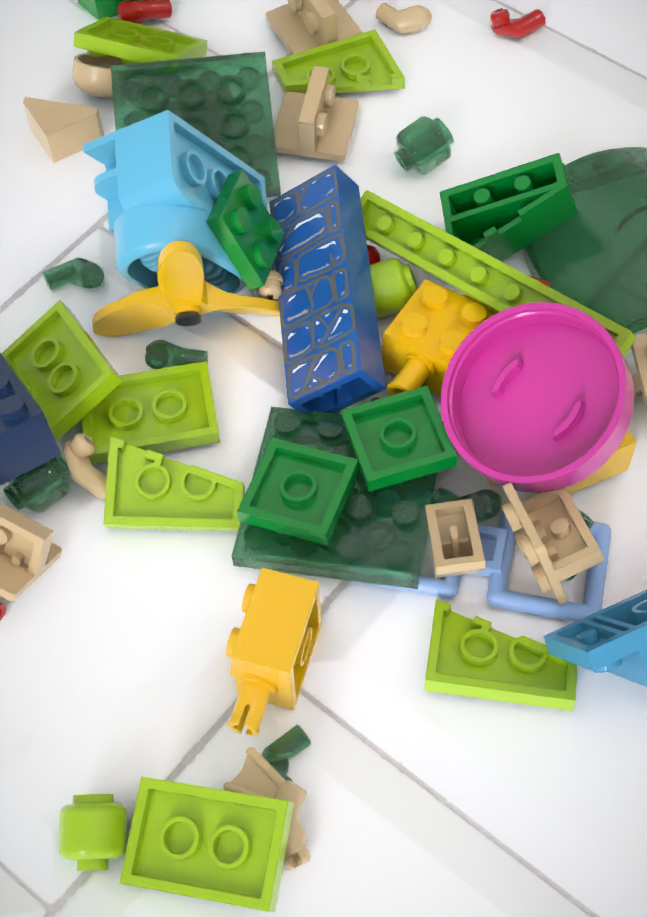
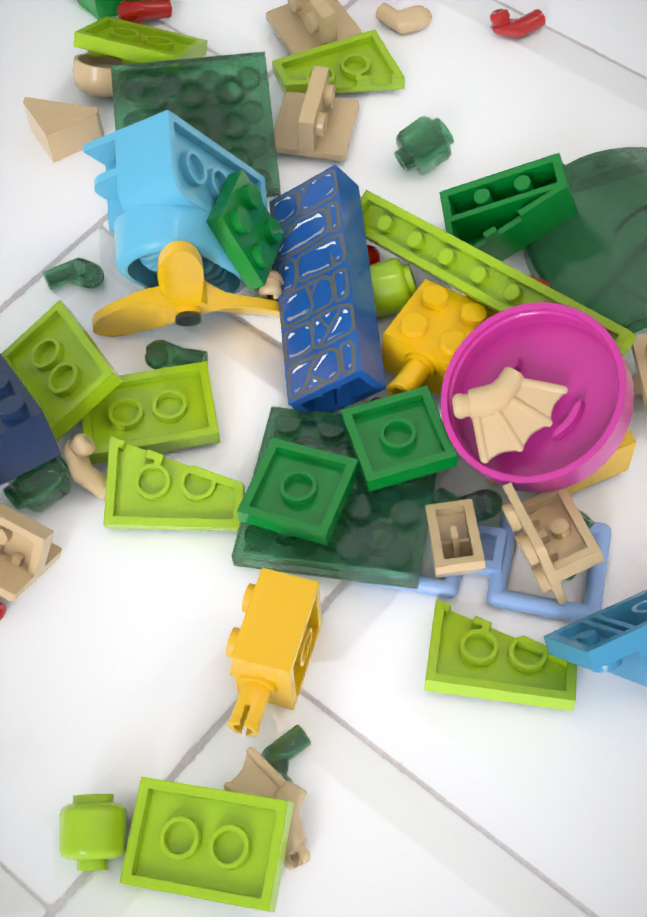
(507, 411): none -> tan arm

